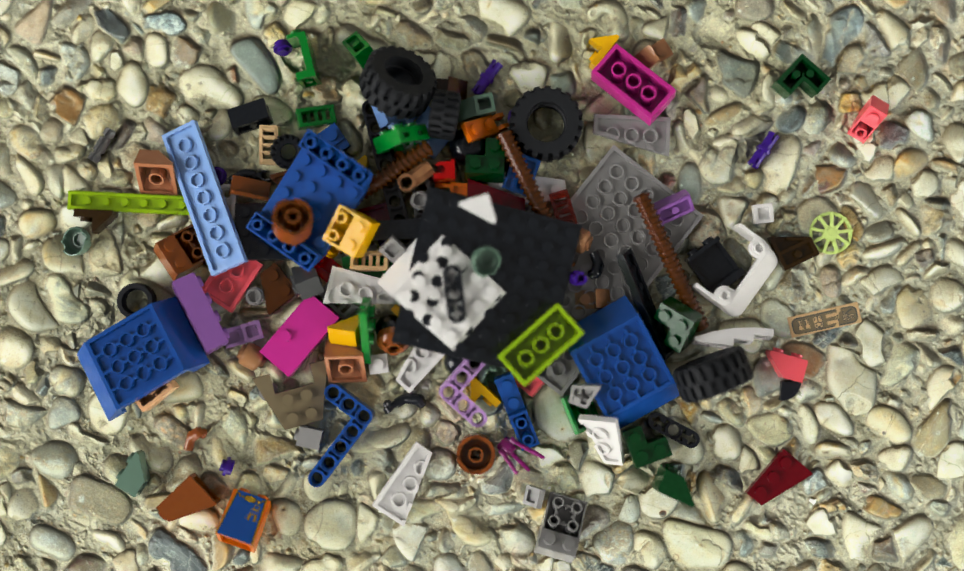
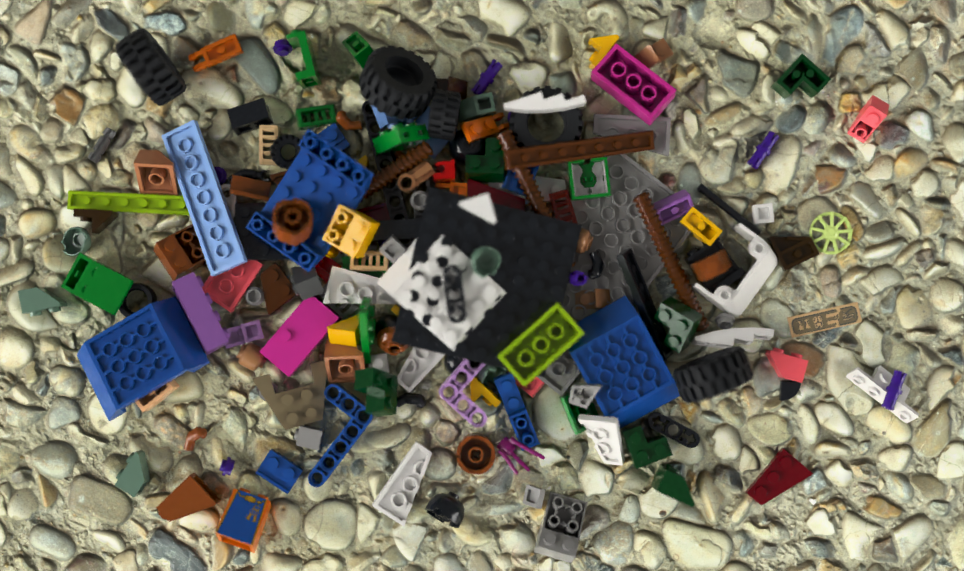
(39, 299): none -> sand green slope
(97, 283): none -> green slope
(150, 67): none -> black tyre
(217, 52): none -> orange hinge
(279, 471): none -> blue plate
(343, 120): none -> dark orange arm
(379, 390): none -> dark green brick
(446, 508): none -> black cylinder
(537, 104): none -> white slope
(578, 149): none -> reddish brown tile
(589, 189): none -> piece
(700, 226): none -> yellow slope
(711, 265): none -> dark orange slope
(724, 320): none -> light grey plate
(728, 209): none -> black bar
(876, 387): none -> white bracket
(894, 390): none -> dark purple pin

